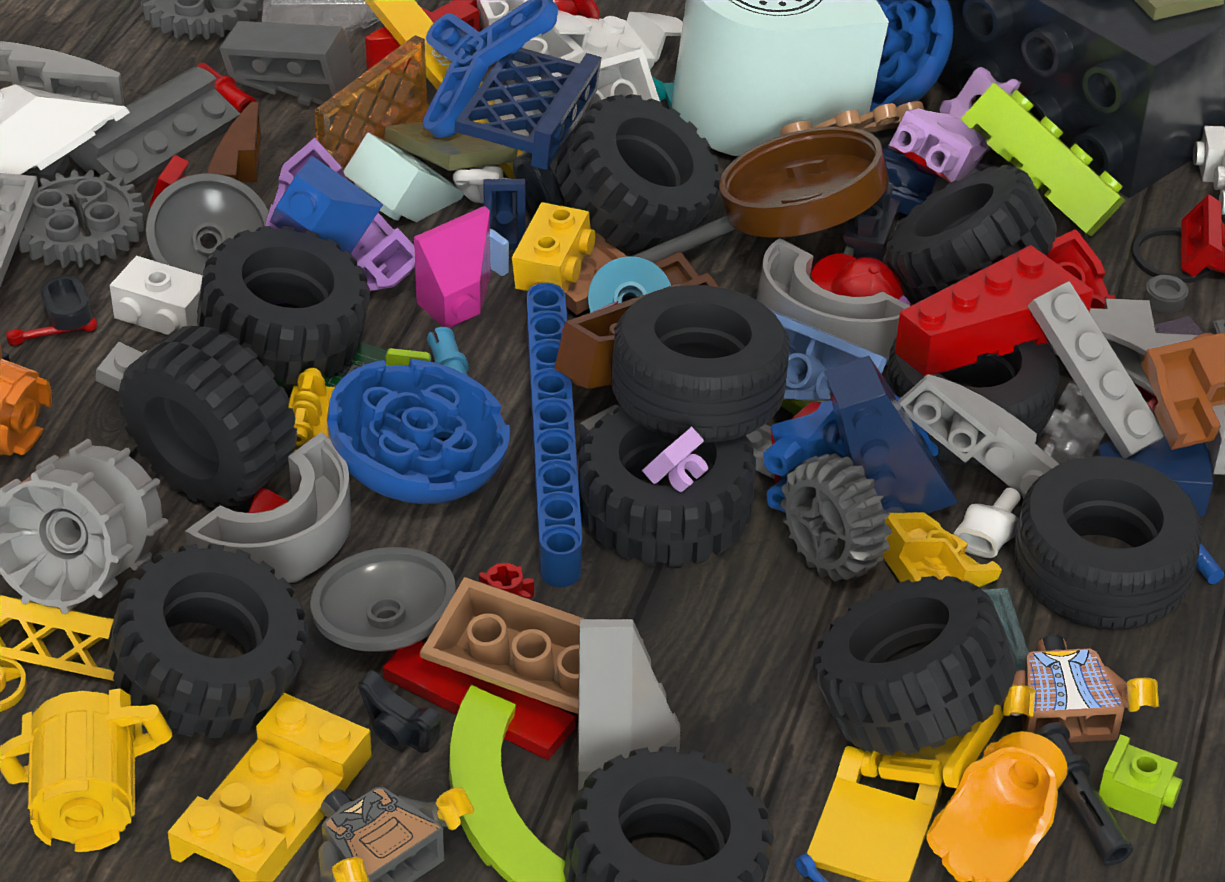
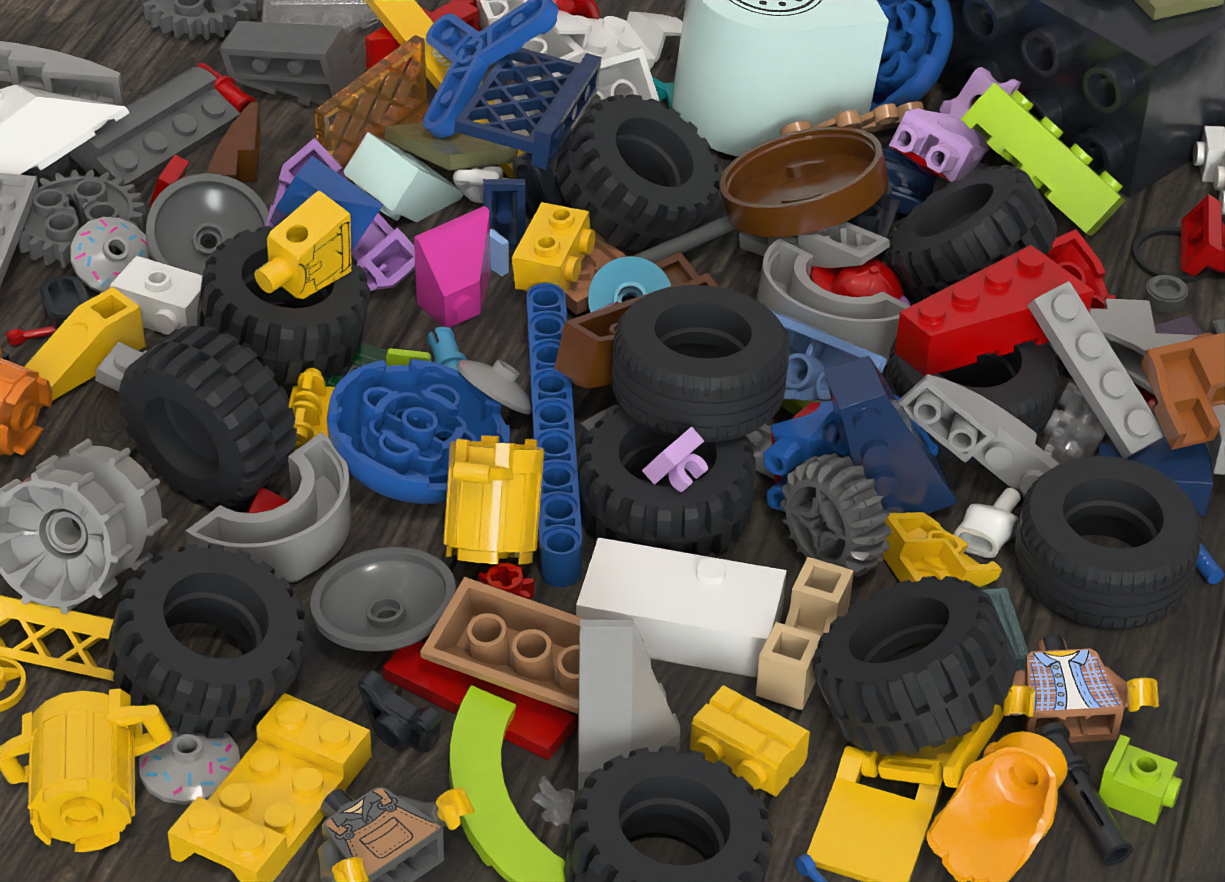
(87, 339): none -> yellow slope
(91, 254): none -> light grey dish
(188, 766): none -> light grey dish
(308, 248): none -> yellow torso
(493, 500): none -> yellow container
(497, 382): none -> light grey dish
(558, 804): none -> clear plant
(686, 603): none -> white brick
(749, 740): none -> yellow brick
(787, 657): none -> tan arch
(831, 248): none -> light grey slope

